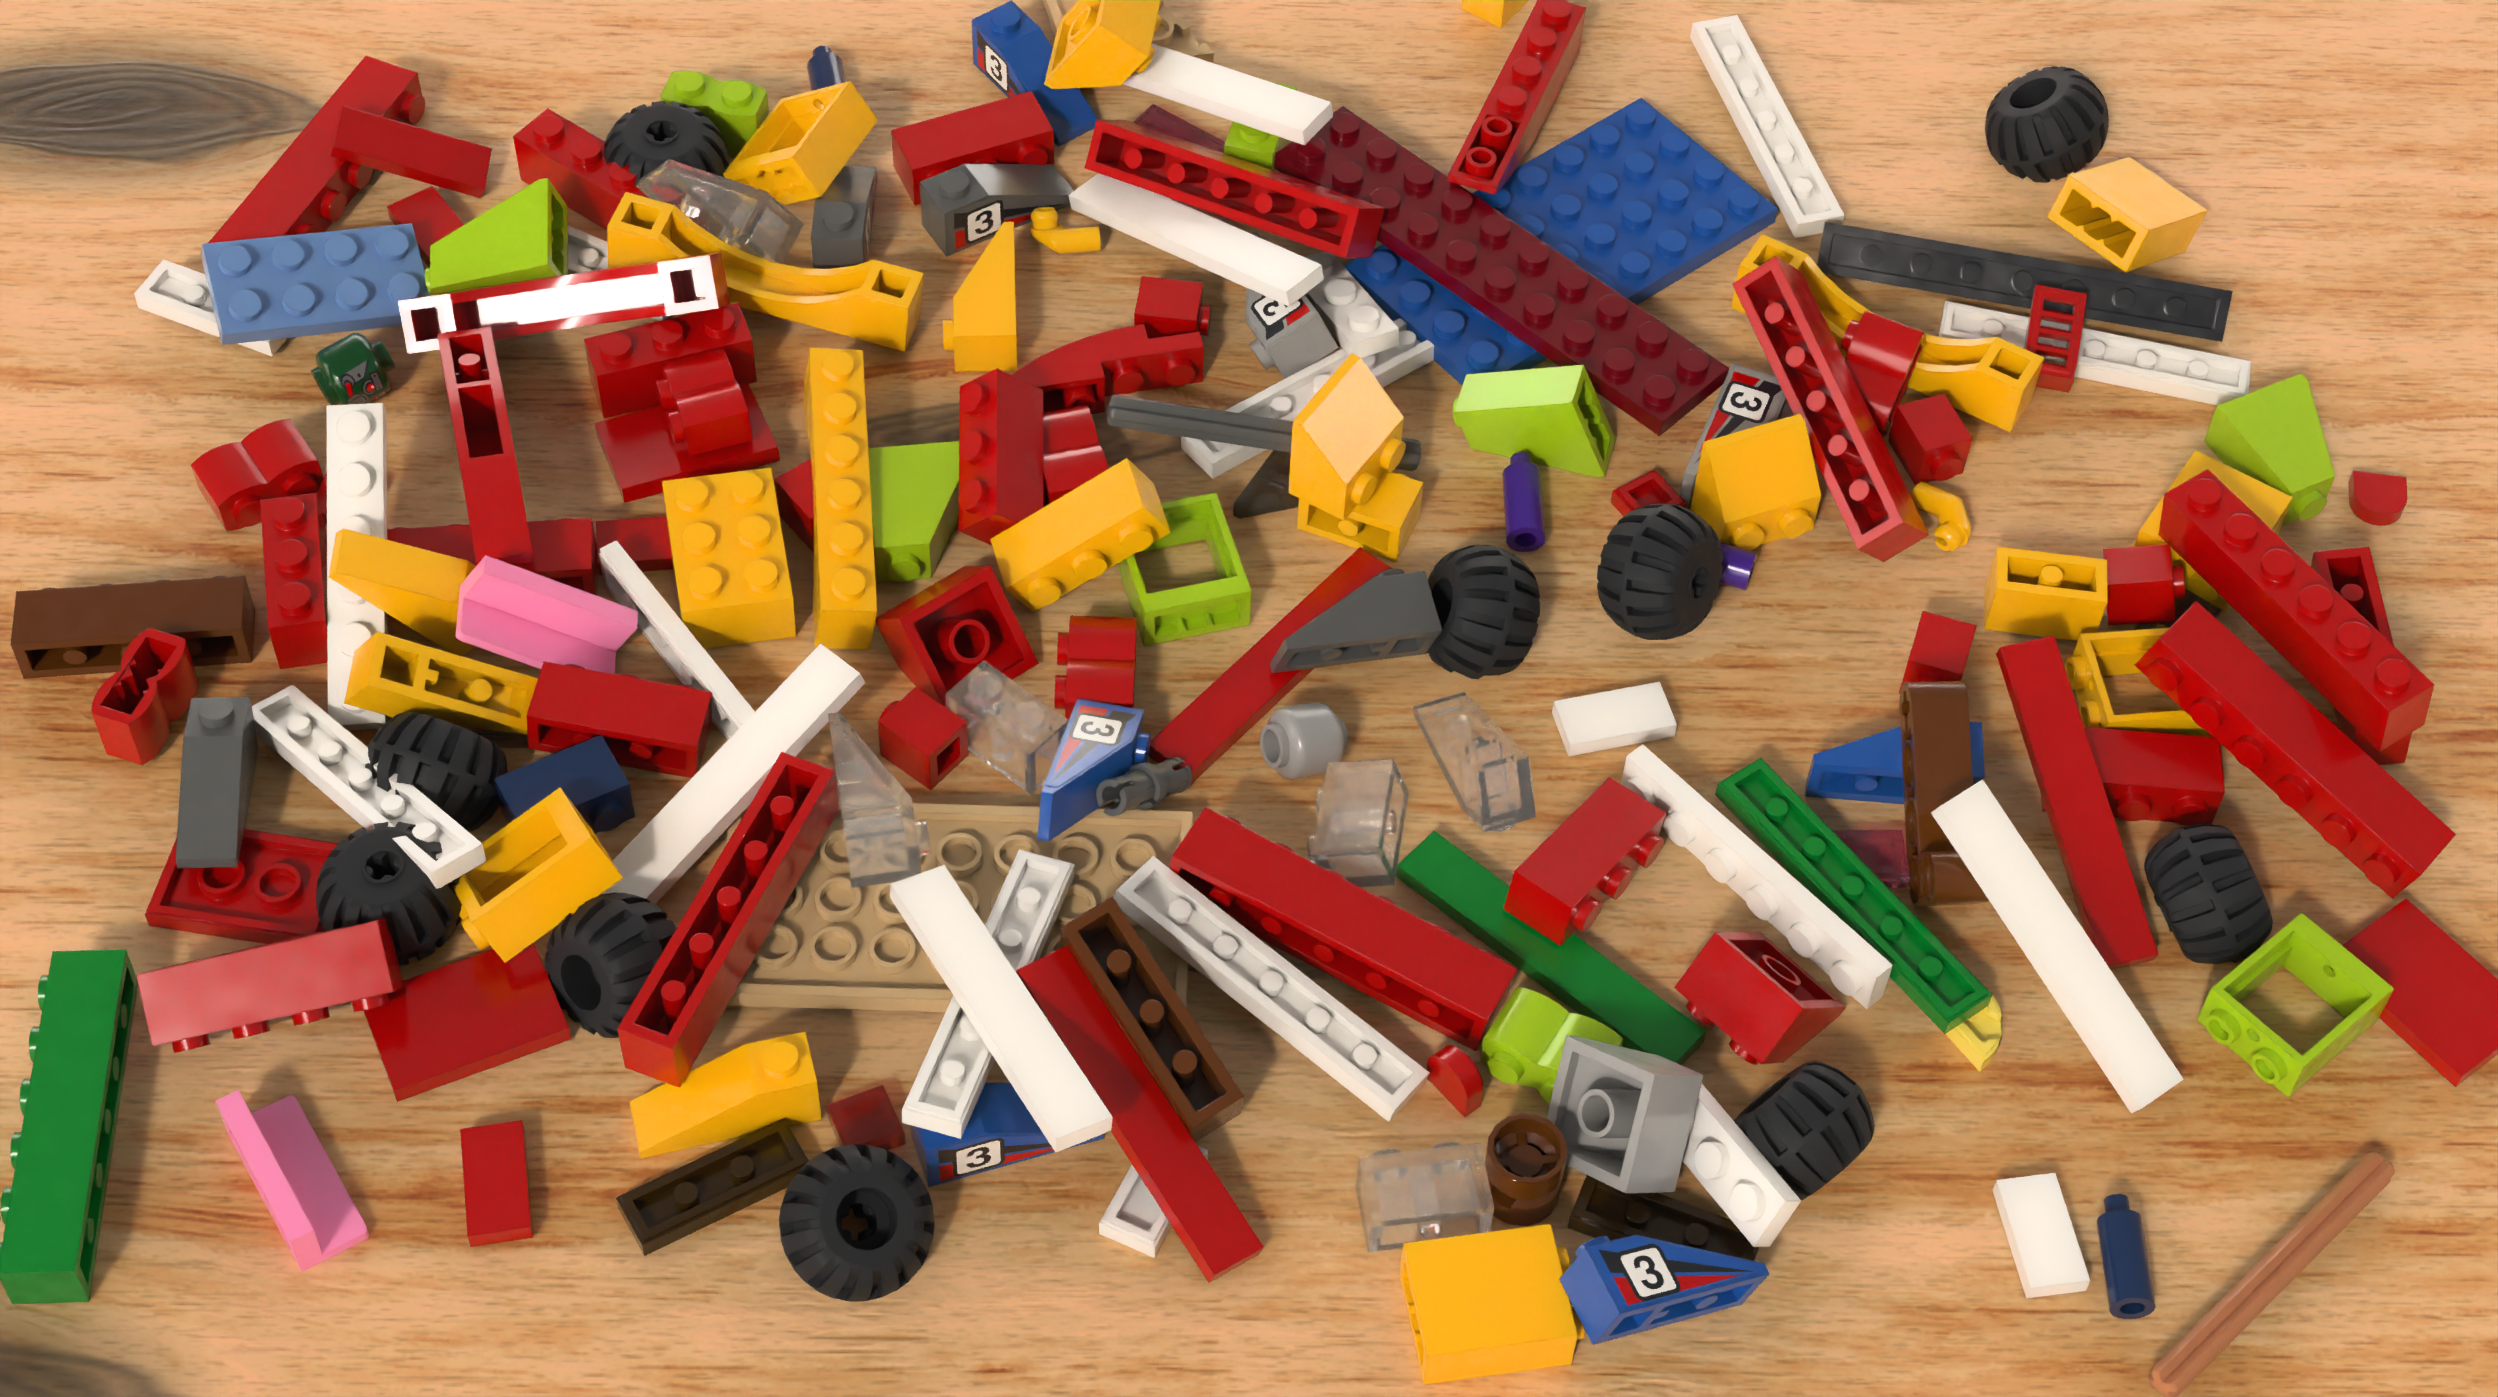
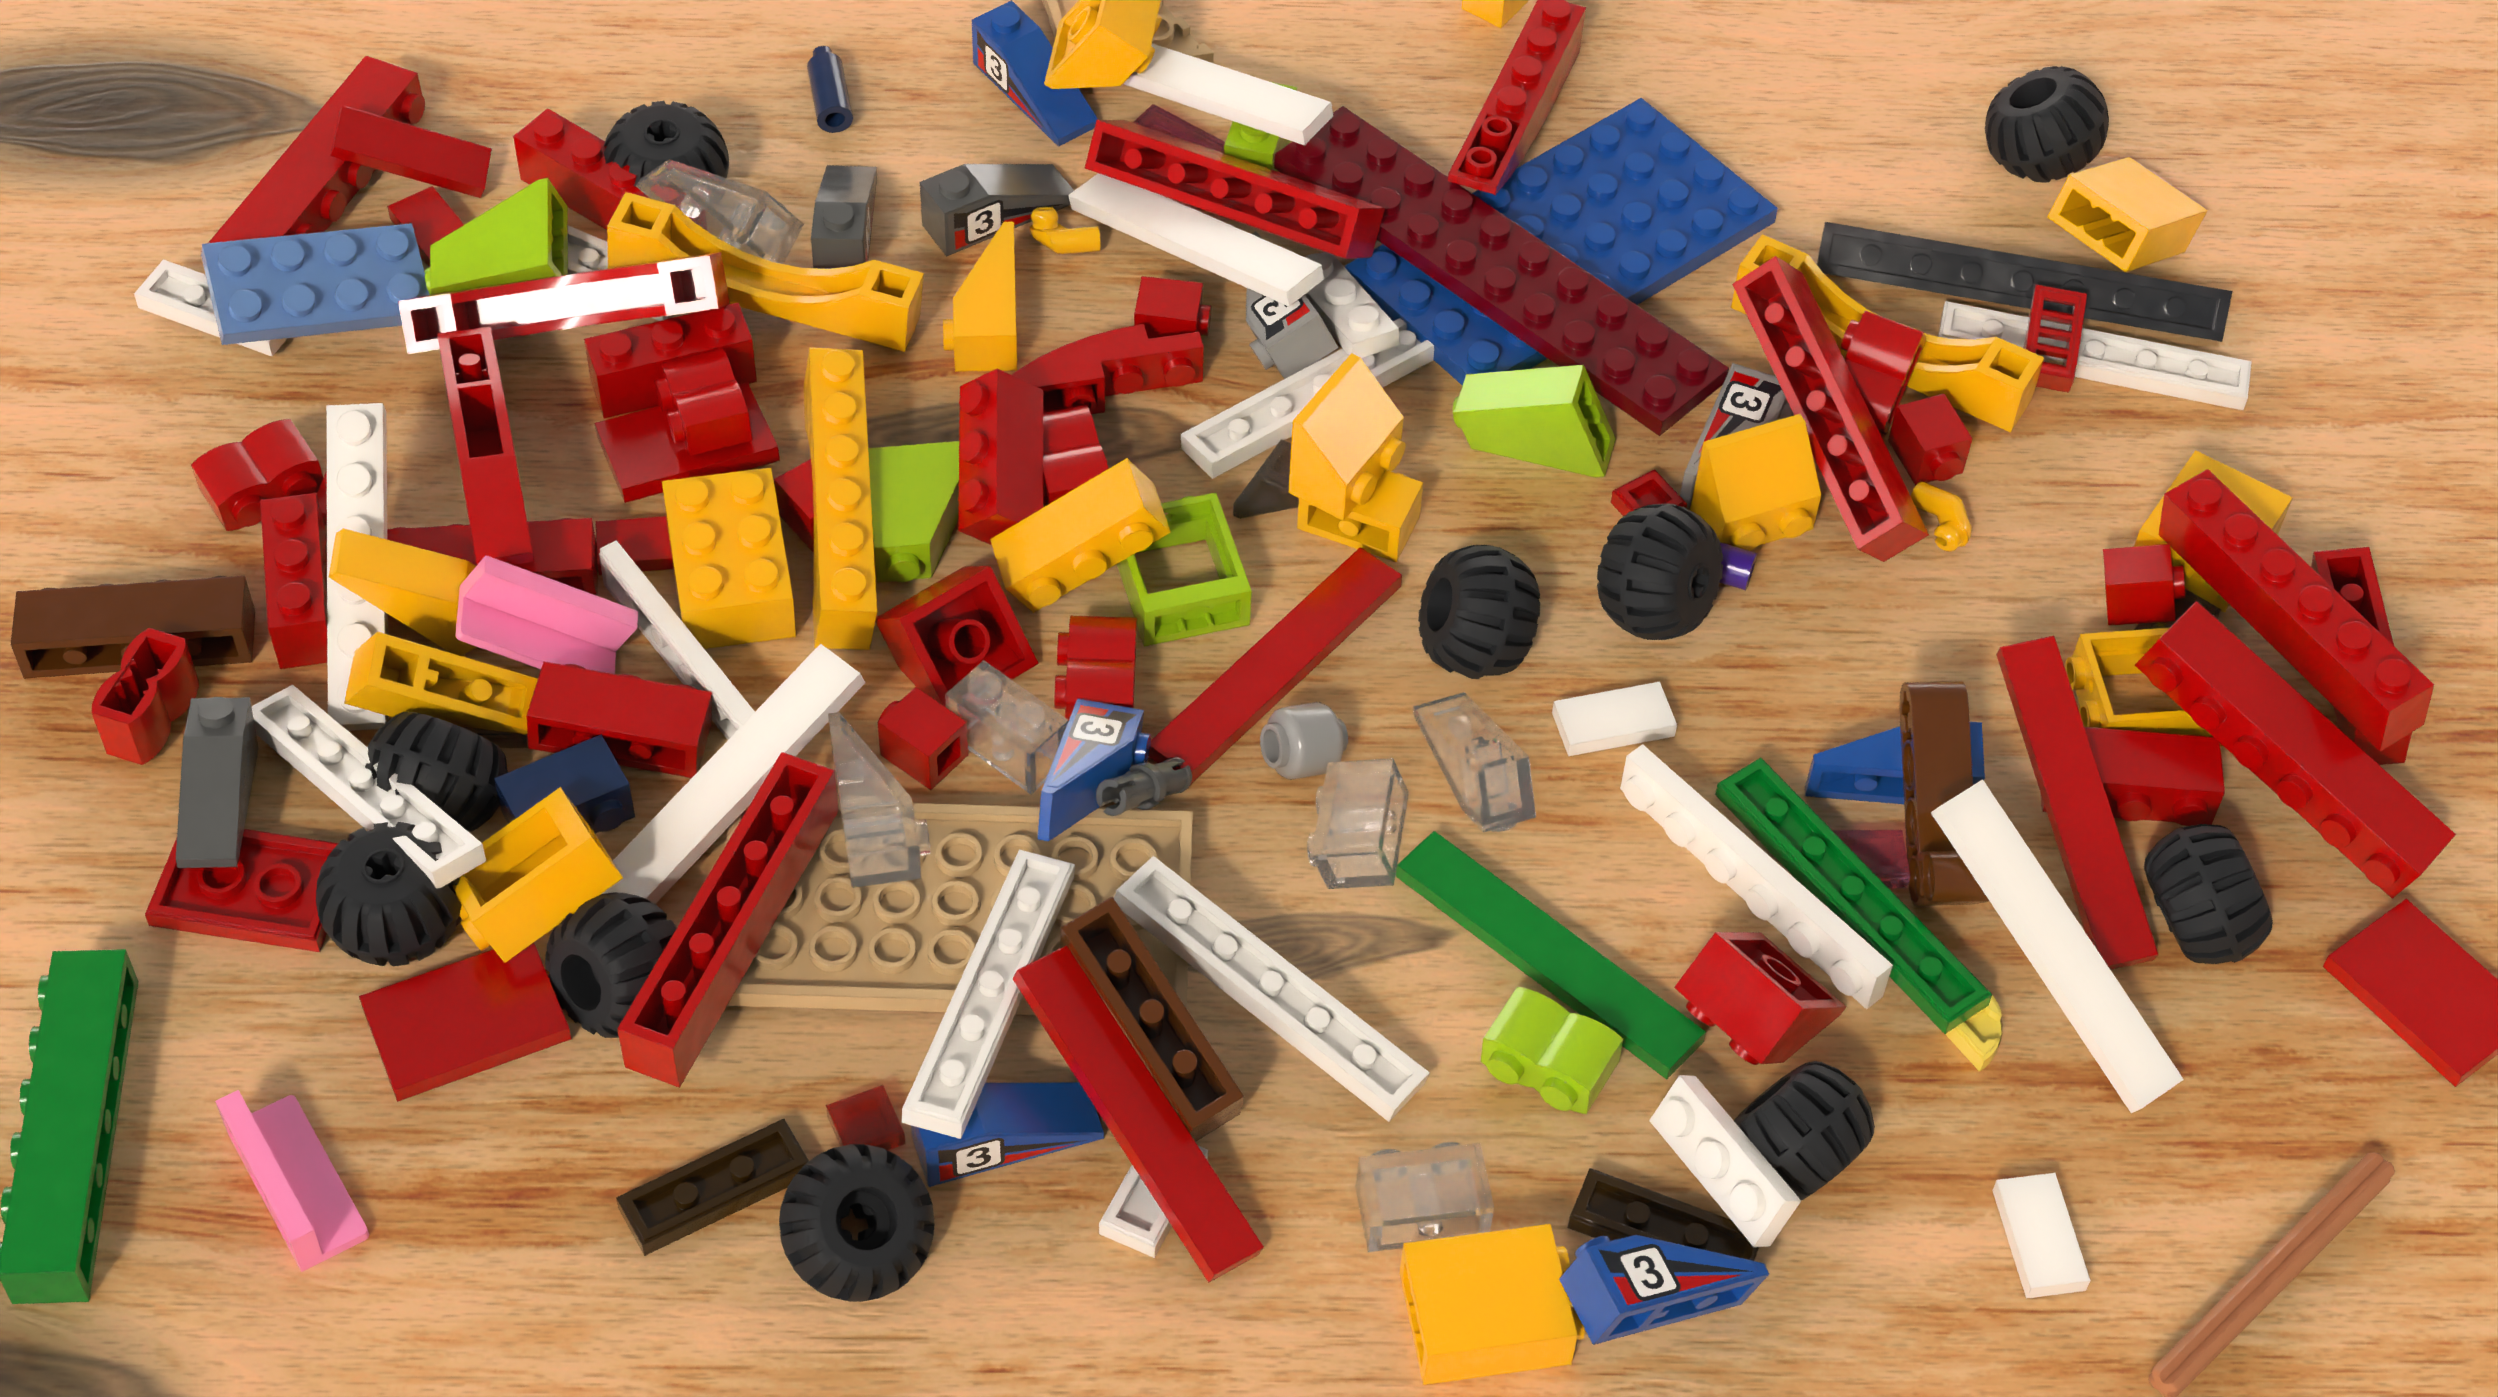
(270, 982): brick -> none
(353, 370): dark green head -> none
(496, 1183): red tile -> none
(730, 1097): yellow slope -> none
(731, 105): lime brick -> none
(804, 143): yellow window -> none
(991, 133): red brick -> none
(1001, 1009): white tile -> none
(1218, 426): dark grey axle -> none
(1345, 929): red brick -> none
(1377, 621): dark grey slope -> none
(1456, 1078): red tile -> none
(1523, 504): dark purple cylinder -> none
(1525, 1168): reddish brown wheel -> none
(1586, 862): red brick -> none
(1623, 1114): light grey slope -> none
(1766, 126): white plate -> none
(1939, 649): red brick -> none
(2044, 593): yellow brick -> none
(2125, 1260): dark blue cylinder -> none
(2278, 442): lime slope -> none
(2307, 954): lime window -> none
(2377, 497): red tile -> none

